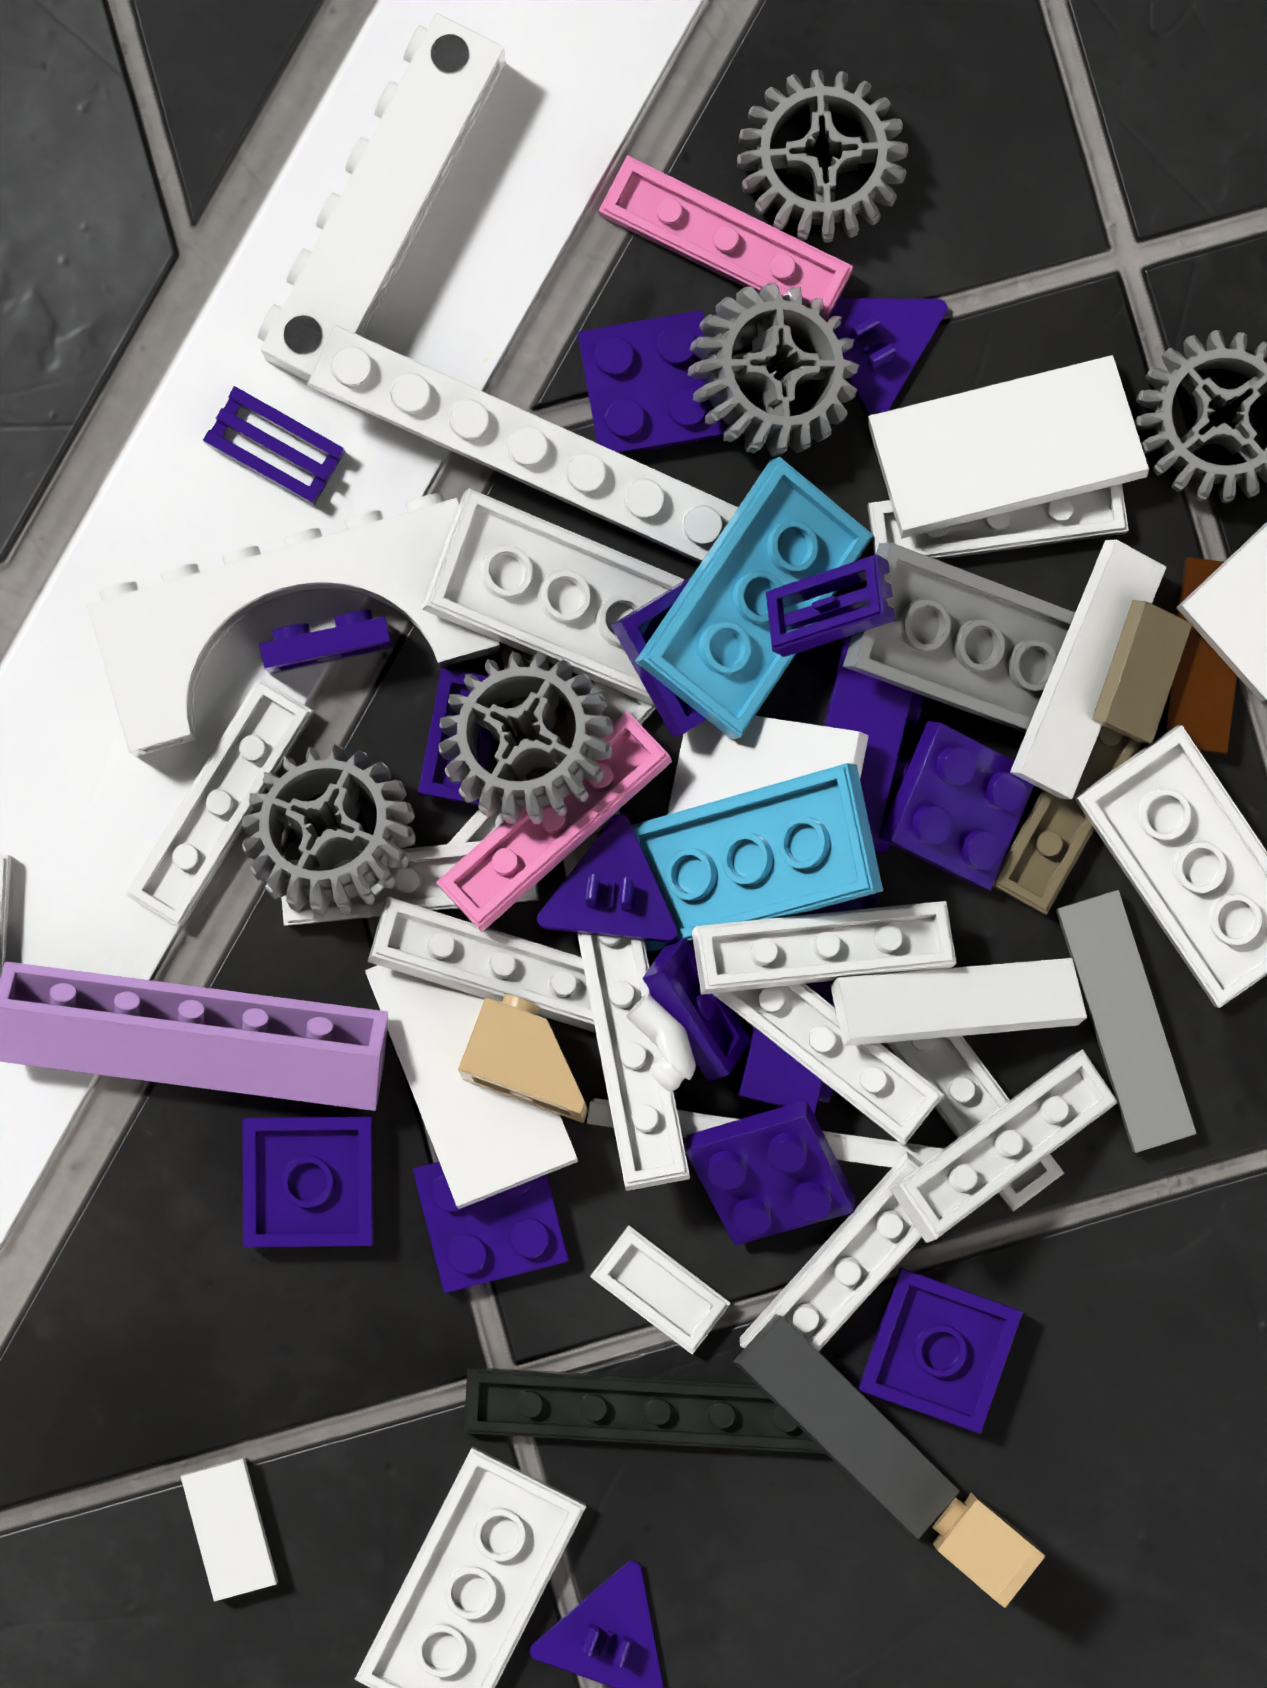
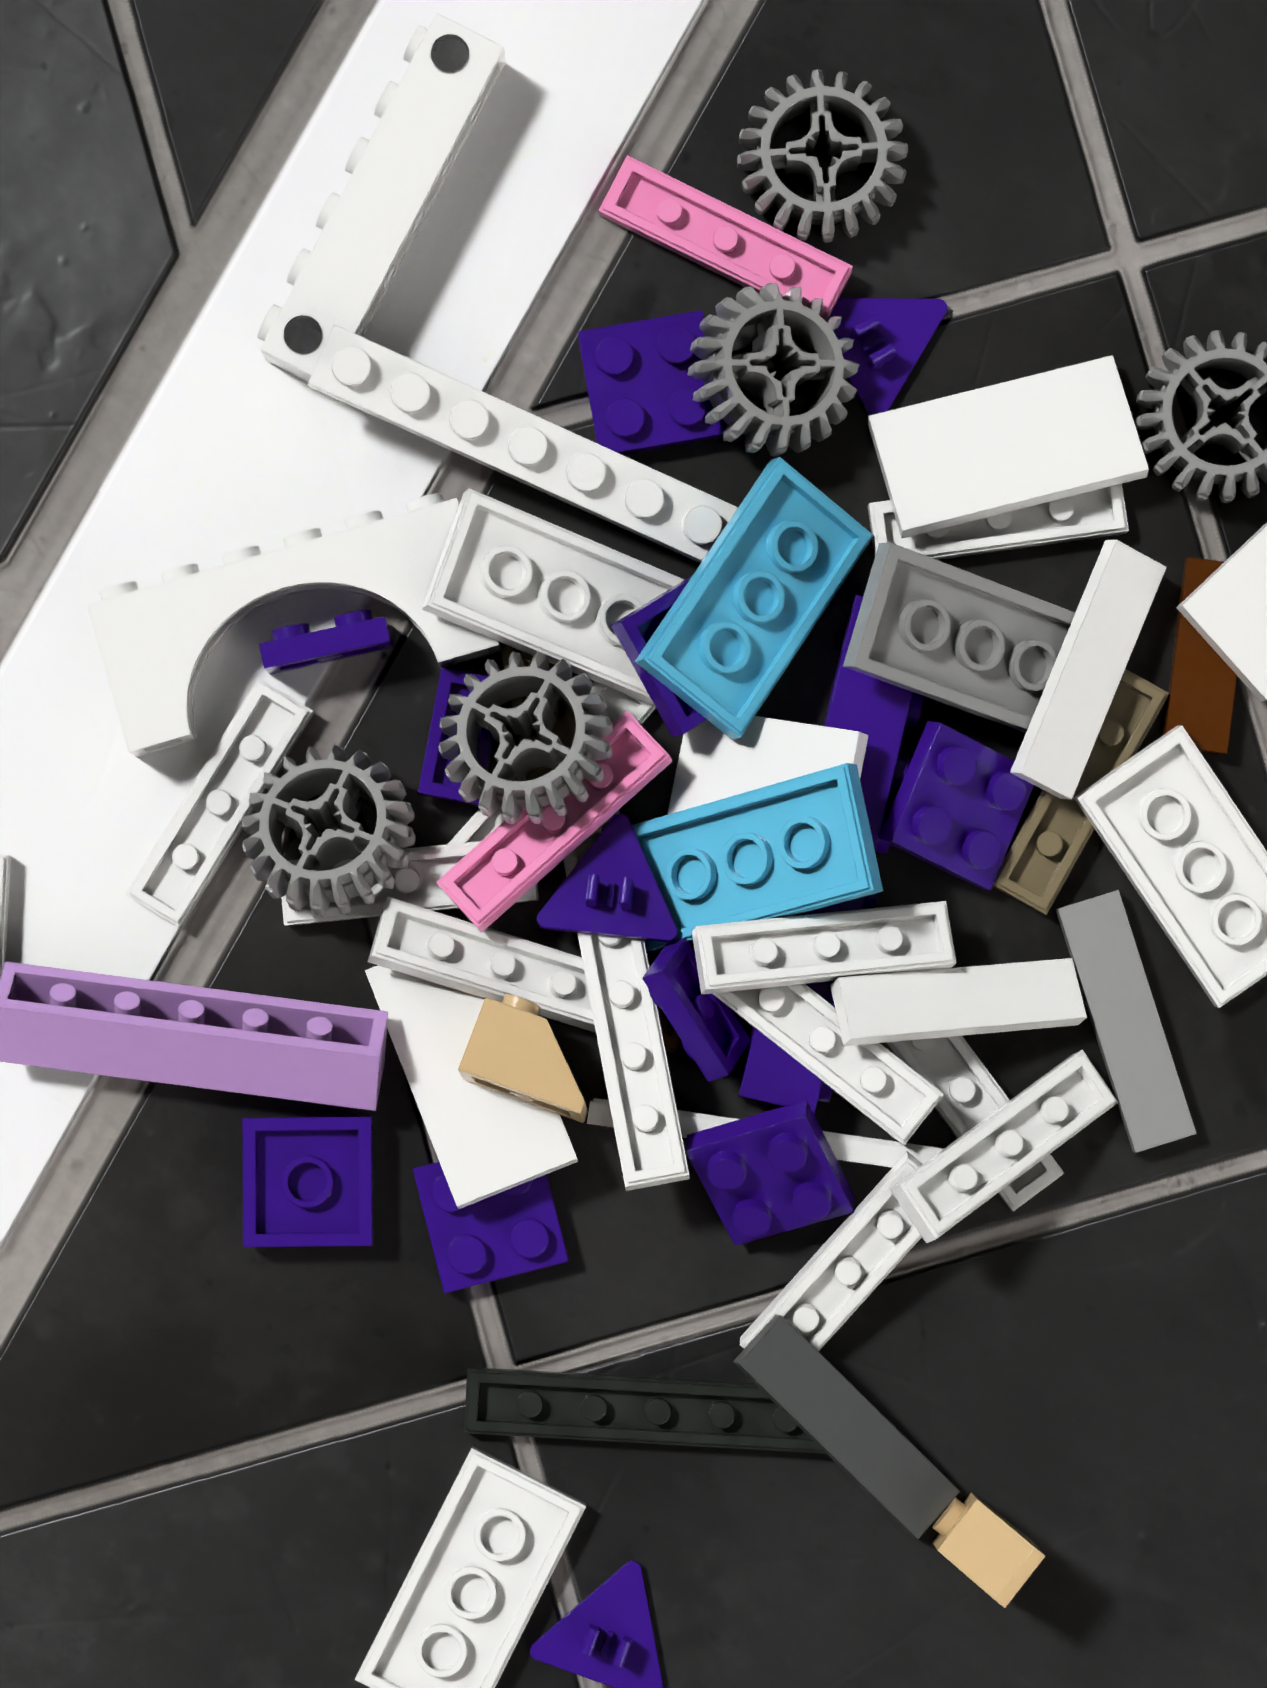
(227, 419): dark purple tile -> none
(229, 1529): white tile -> none
(660, 1289): white tile -> none
(669, 1037): white arm -> none
(838, 627): dark purple tile -> none
(940, 1350): dark purple plate -> none
(1142, 671): dark tan tile -> none

